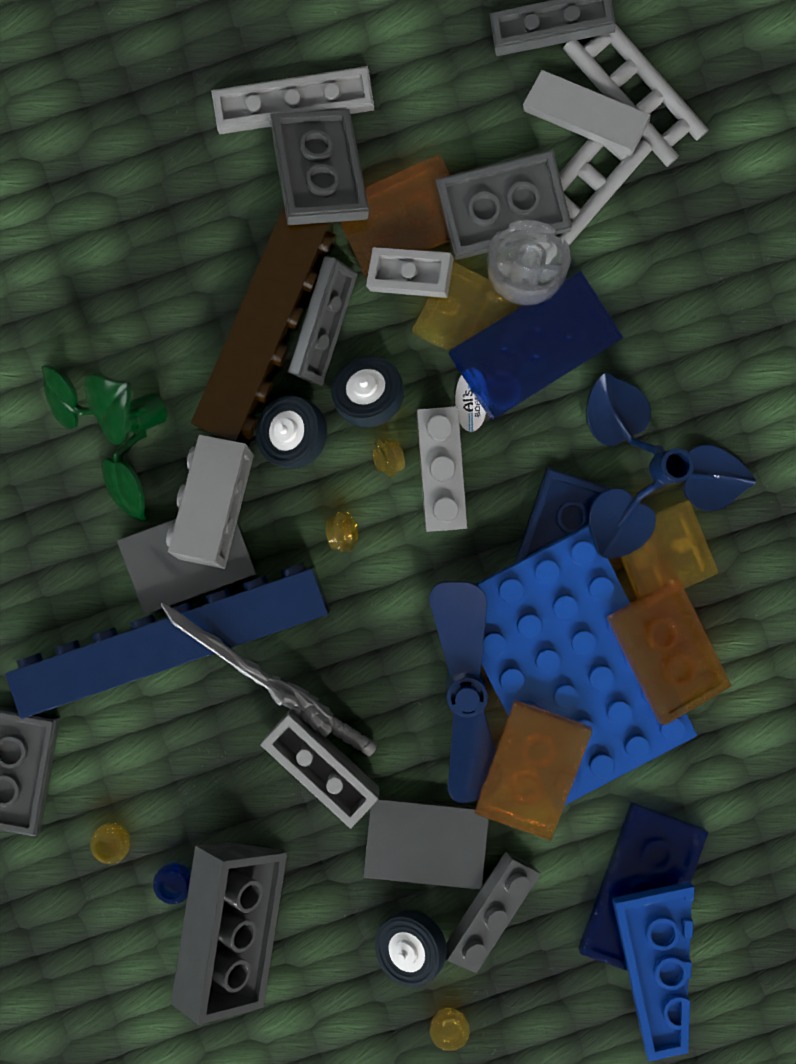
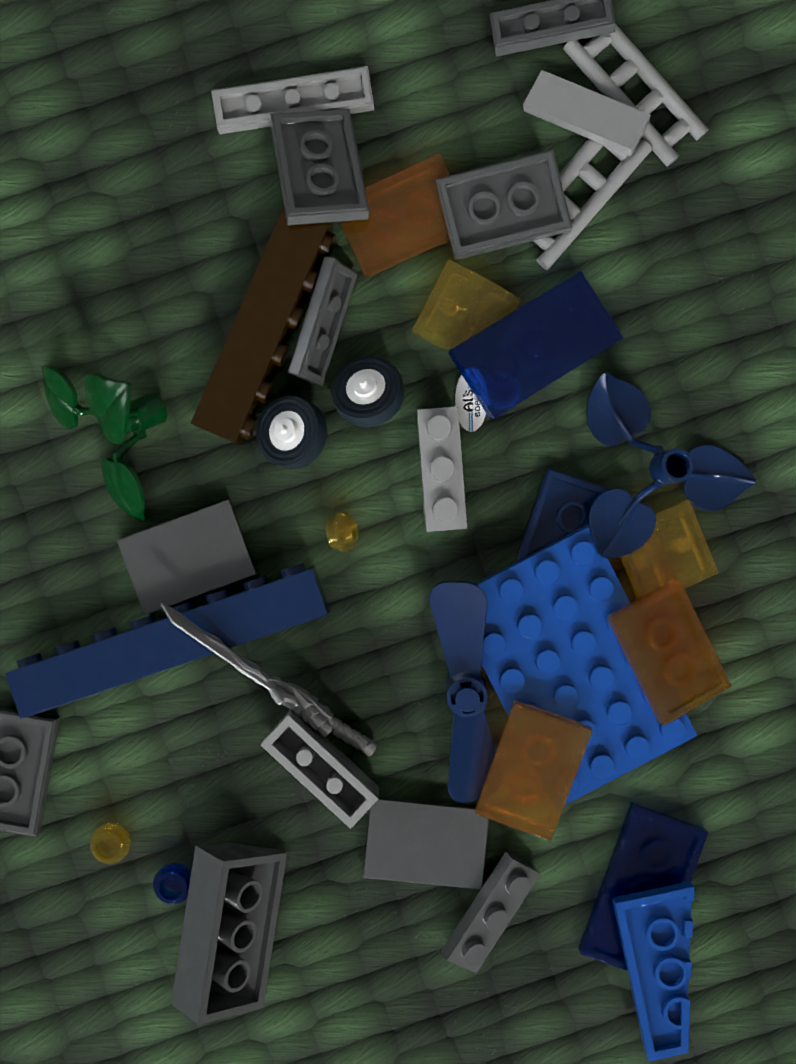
(210, 501): light grey brick -> none
(389, 457): clear yellow plate -> none
(410, 272): light grey plate -> none
(410, 948): black wheel -> none
(449, 1029): clear yellow plate -> none
(527, 262): clear cylinder -> none

